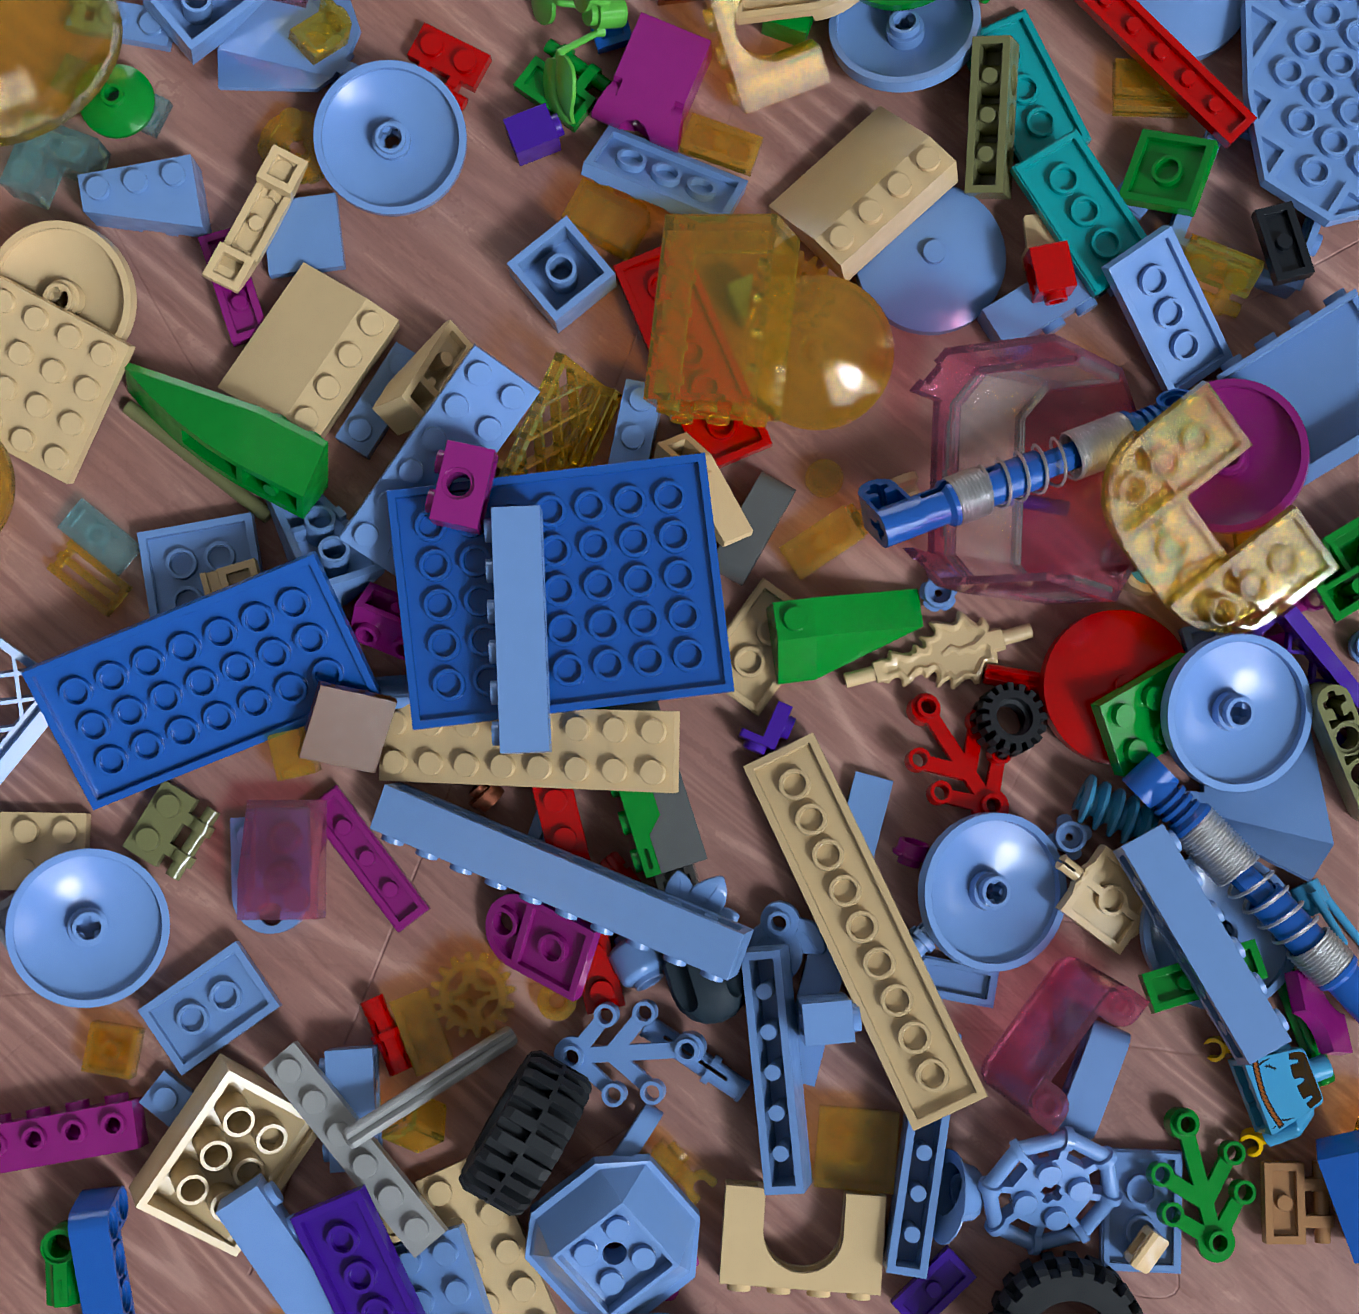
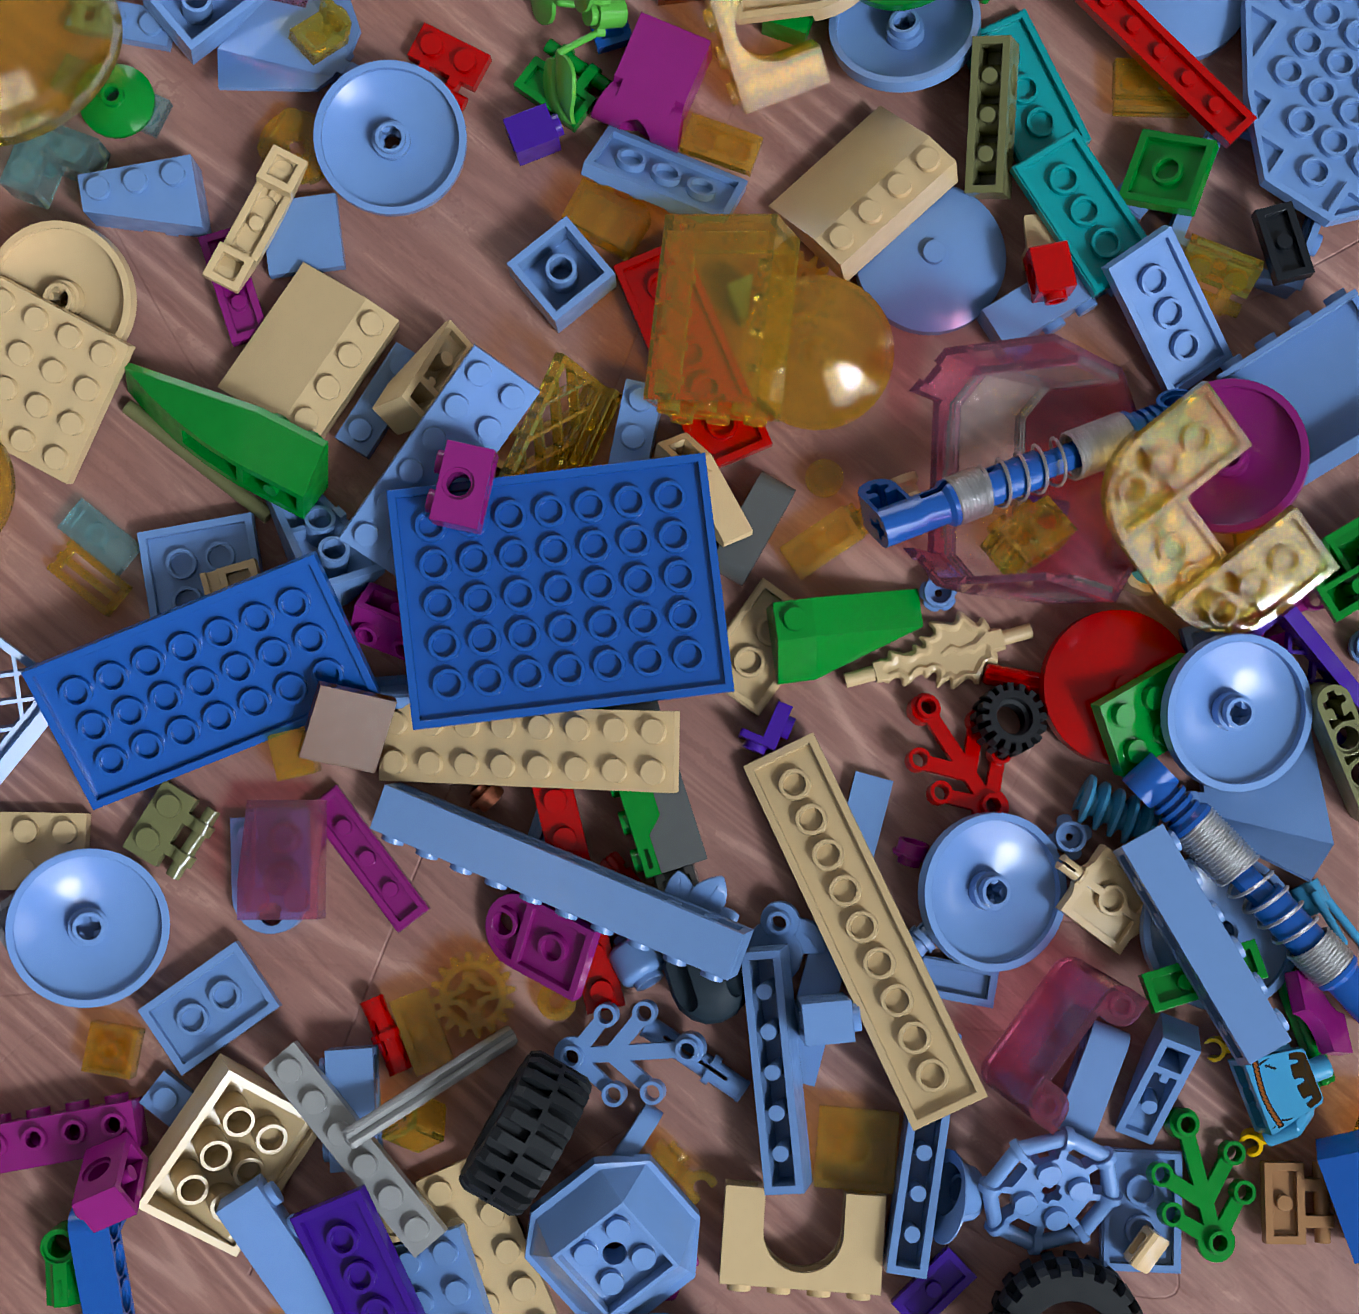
(110, 1182): none -> magenta brick
(519, 630): medium blue brick -> none
(1027, 536): none -> clear yellow brick
(1159, 1077): none -> medium blue slope

